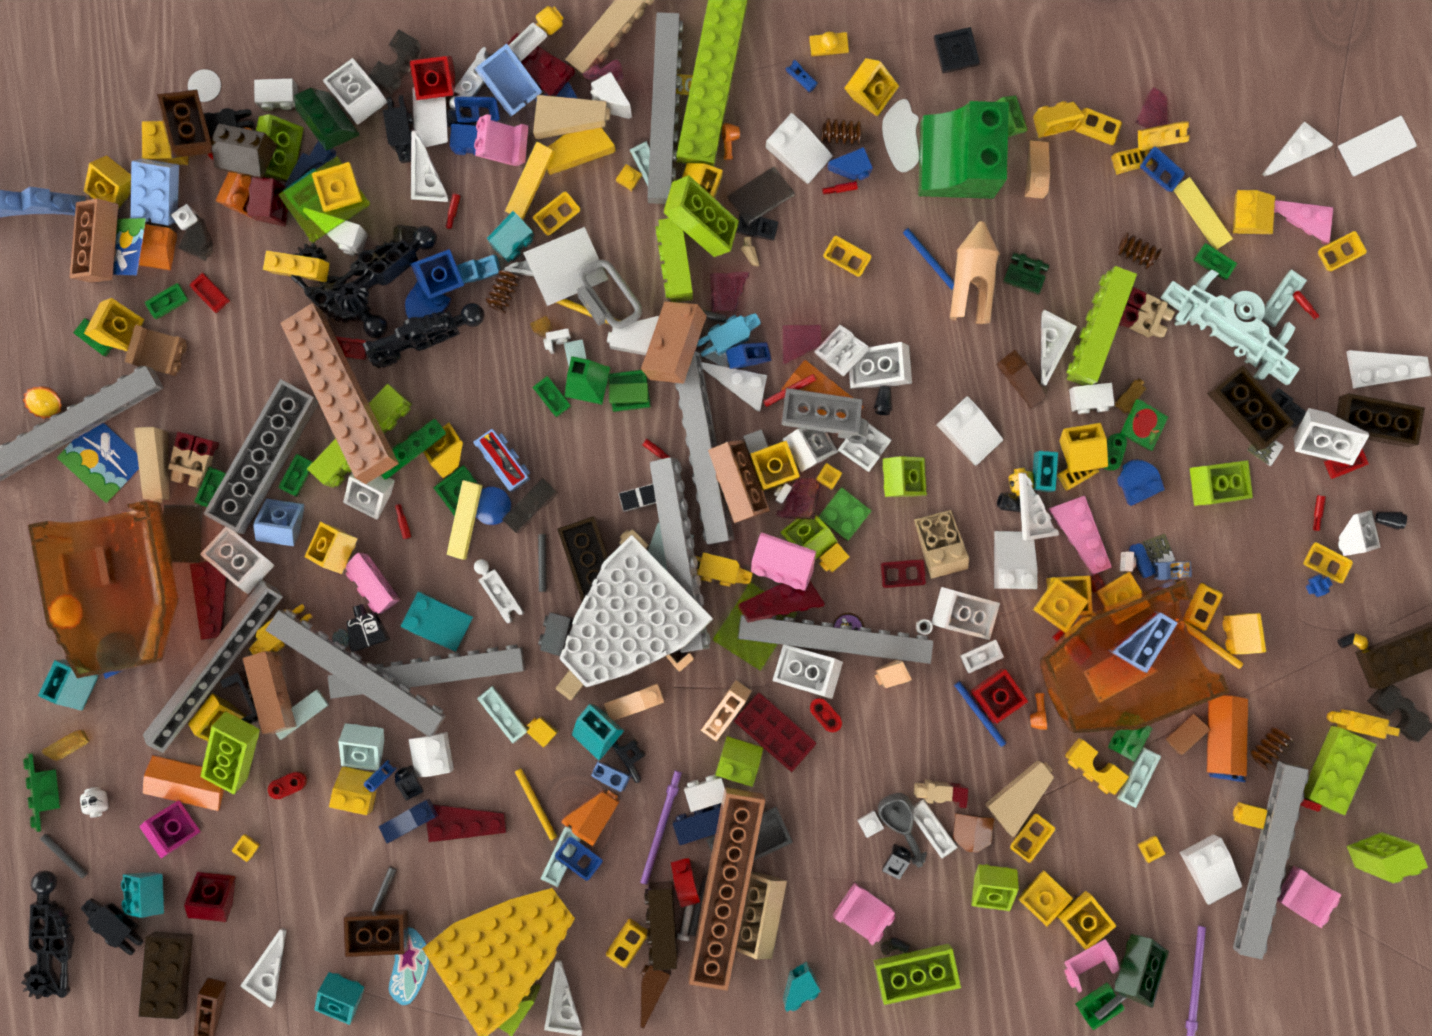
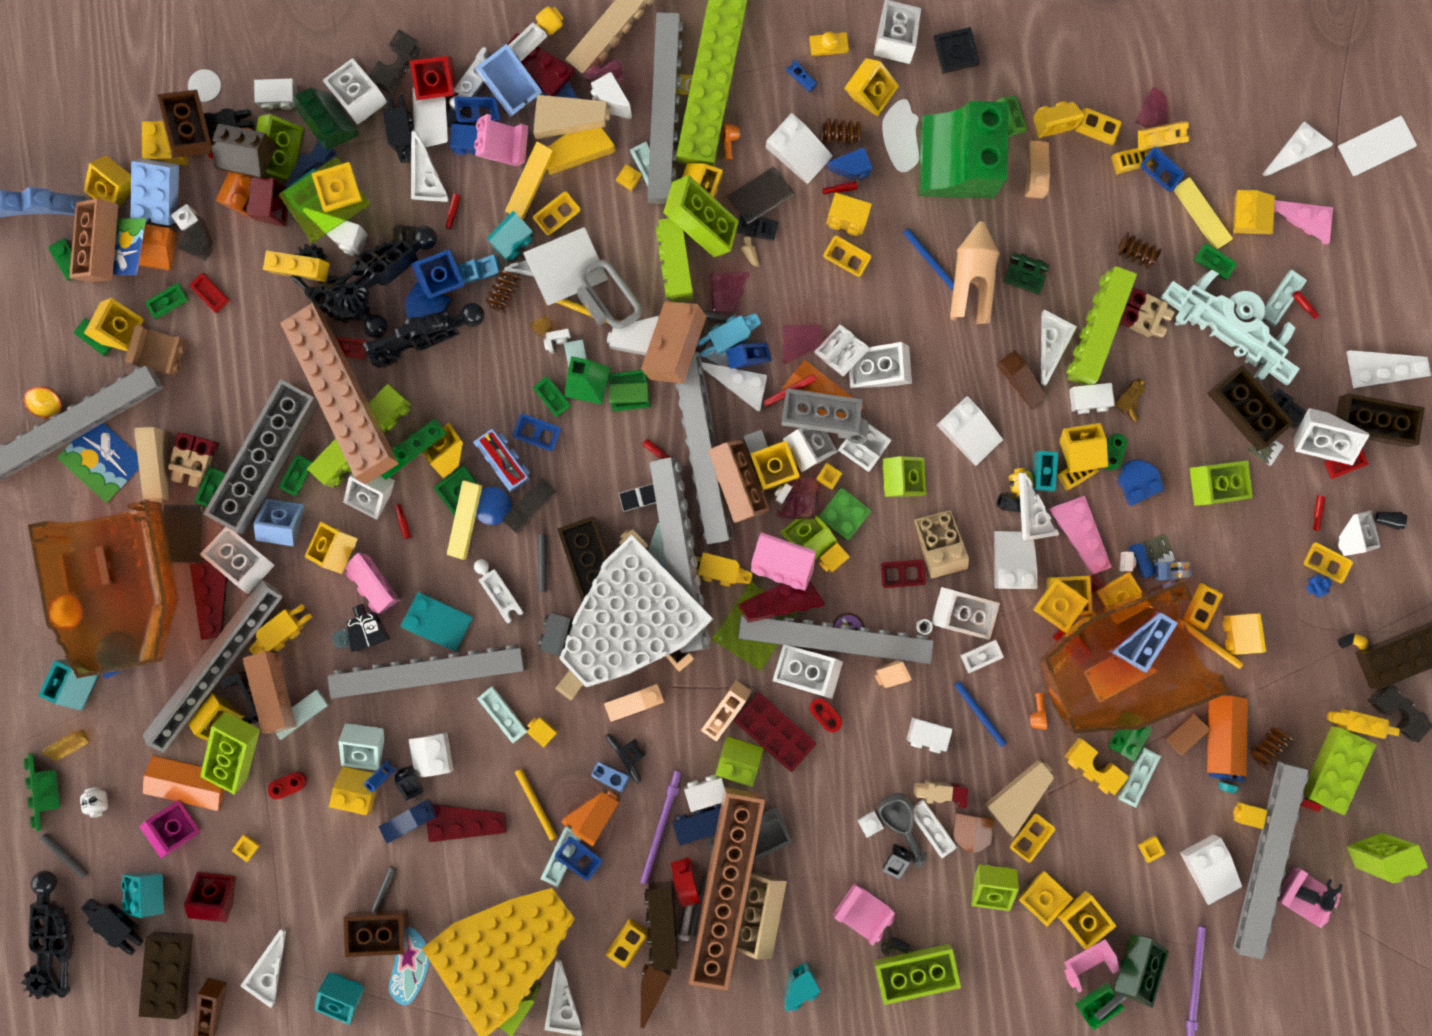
(62, 253): none -> green plate
(355, 672): light grey brick -> none
(540, 426): none -> blue piece
(596, 731): teal slope -> none
(848, 214): none -> yellow brick
(883, 402): black cone -> none
(897, 31): none -> white slope
(929, 735): none -> white brick
(999, 695): red brick -> none
(1144, 425): tile -> none
(1228, 786): none -> teal tile
(1326, 902): none -> black bar
(1342, 259): yellow piece -> none

